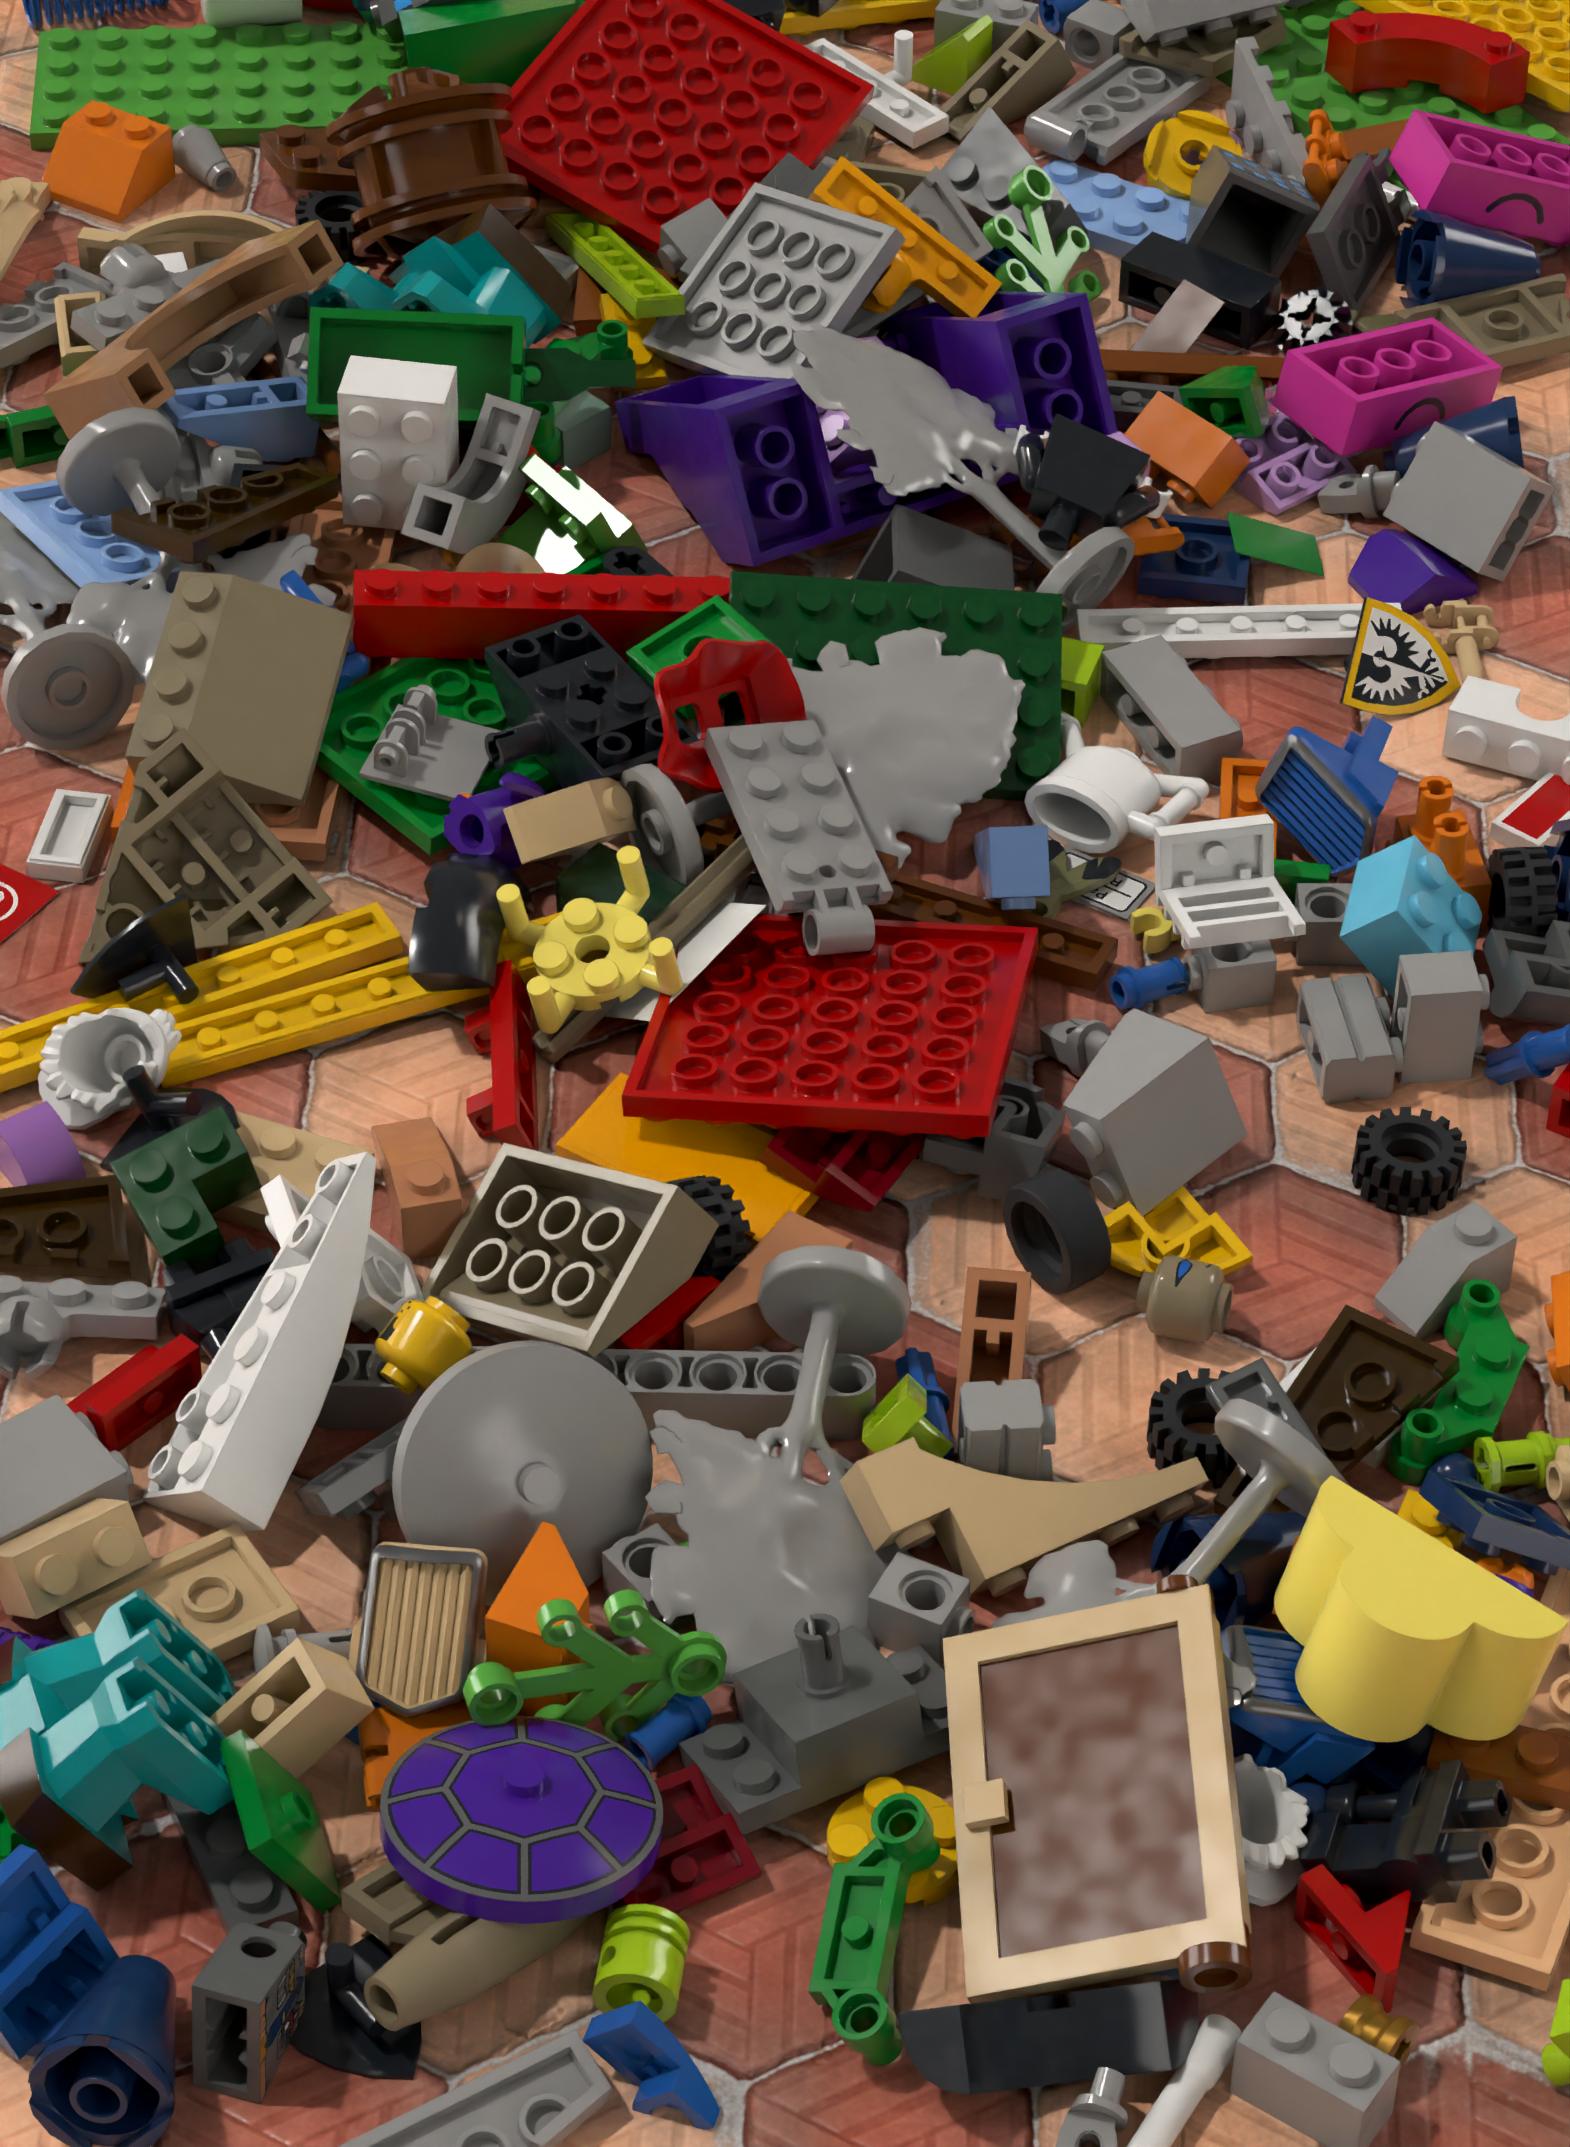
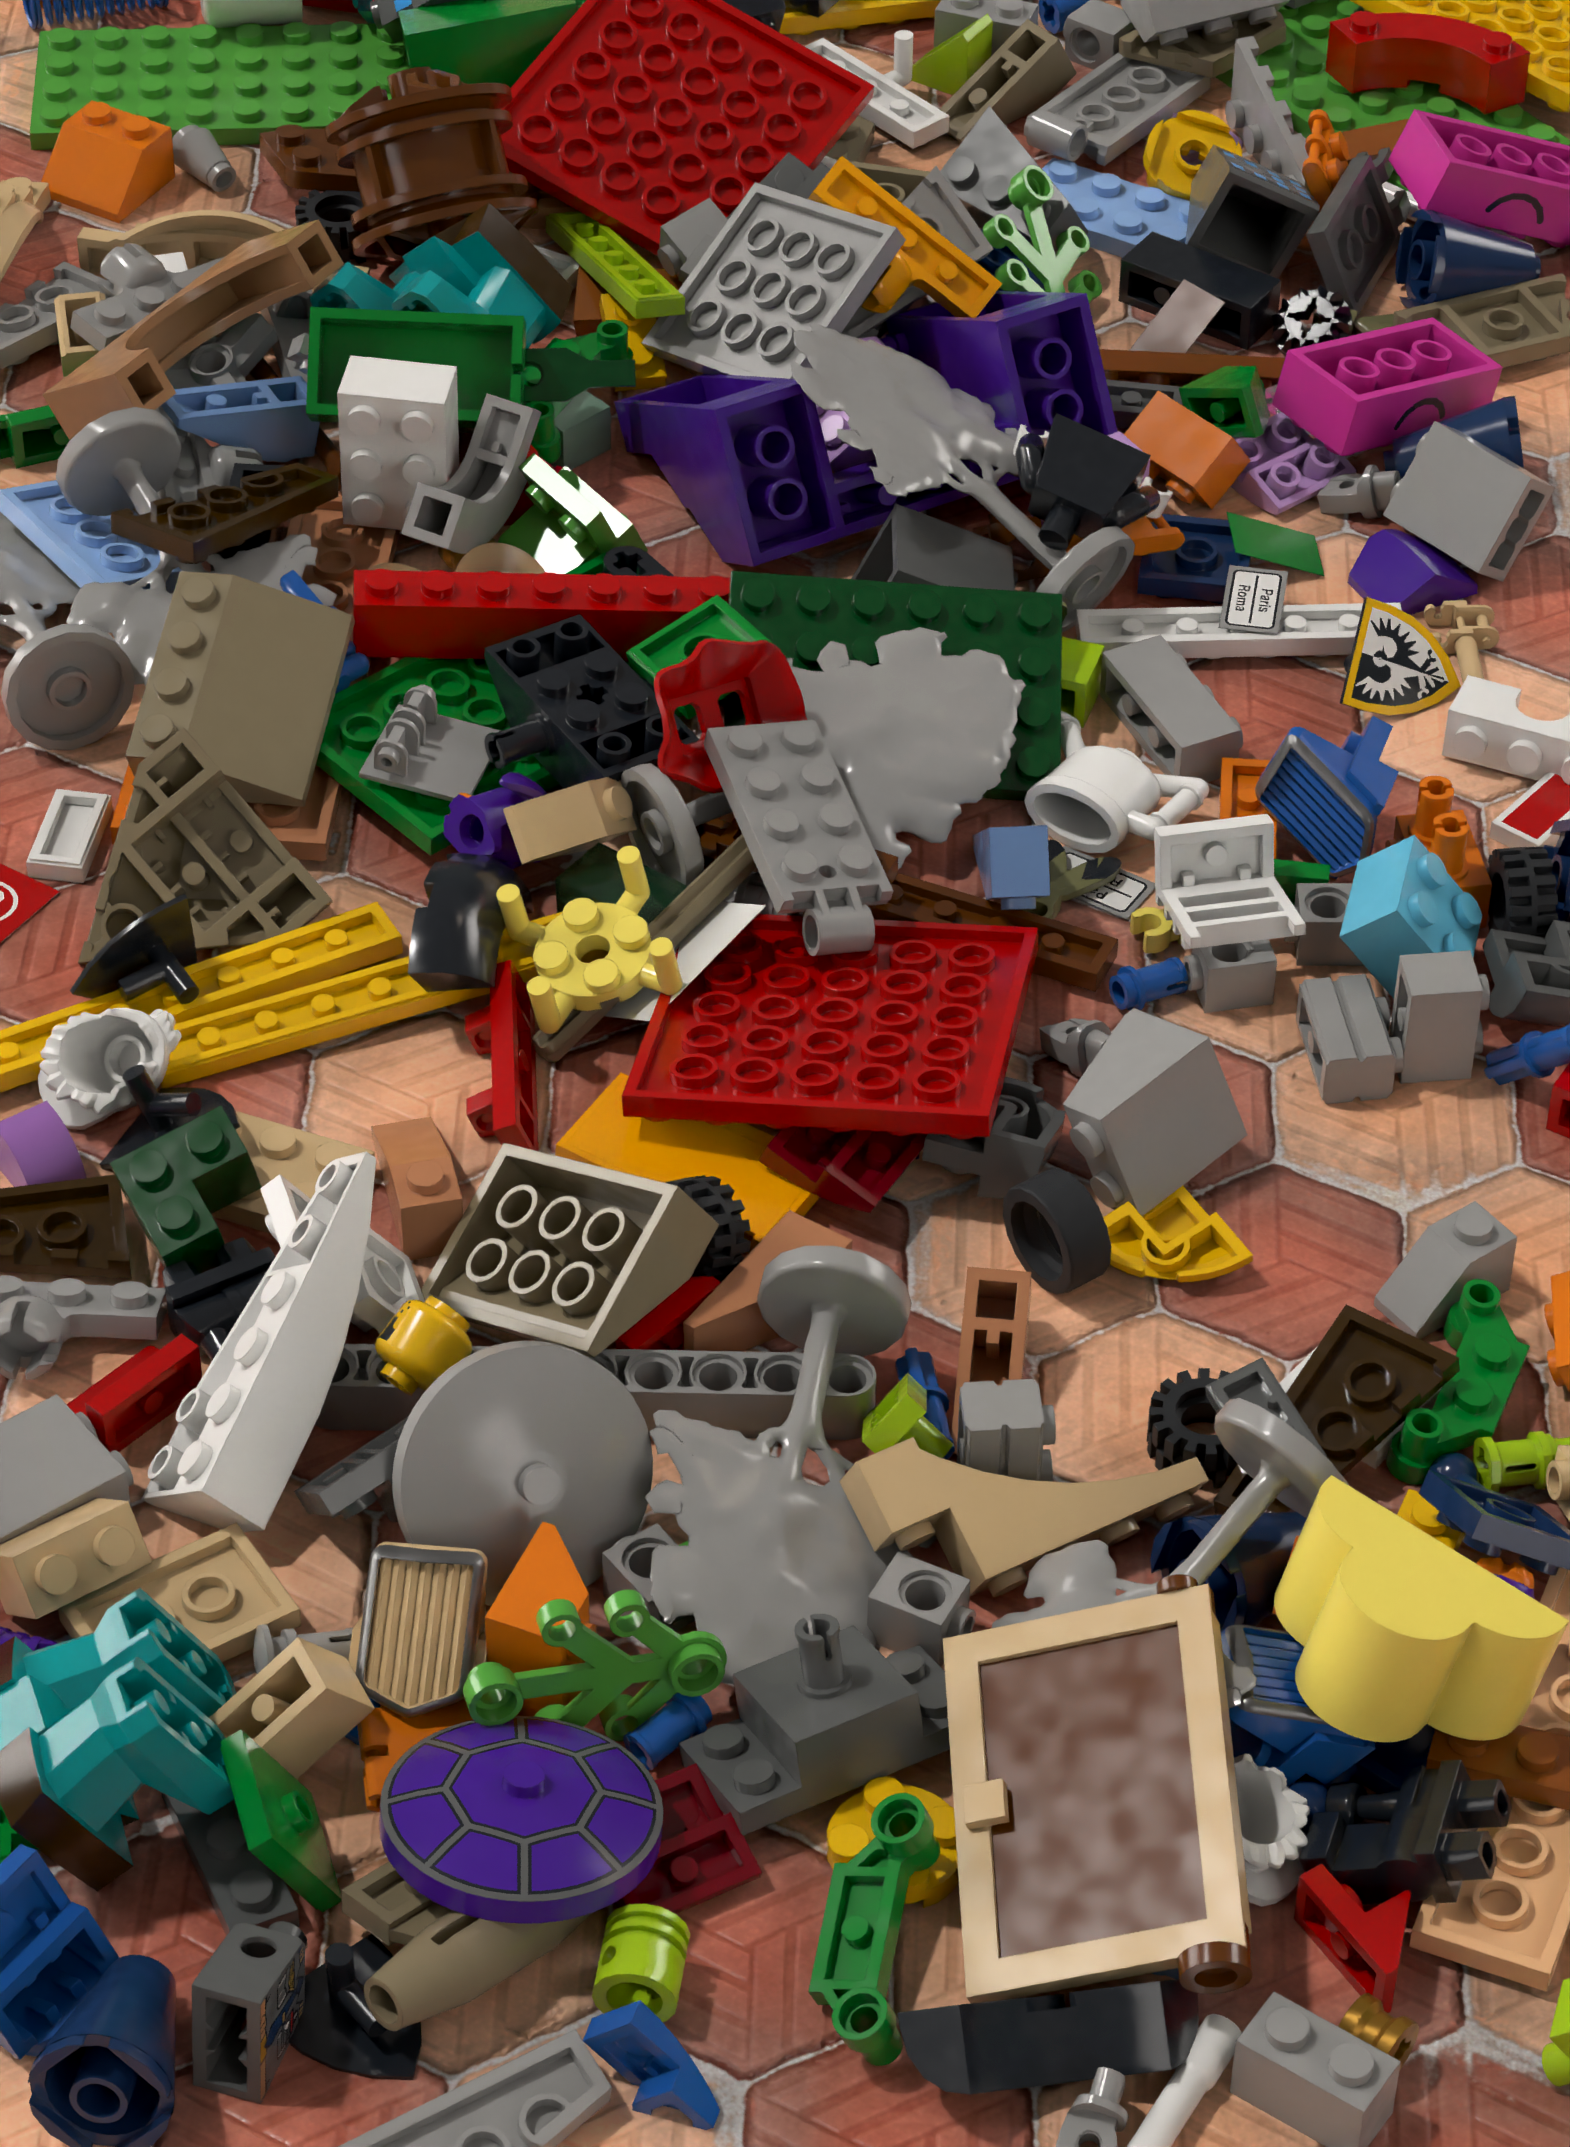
(1185, 1299): dark tan head -> none
(1253, 599): none -> sticker
(1406, 1182): black tyre -> none

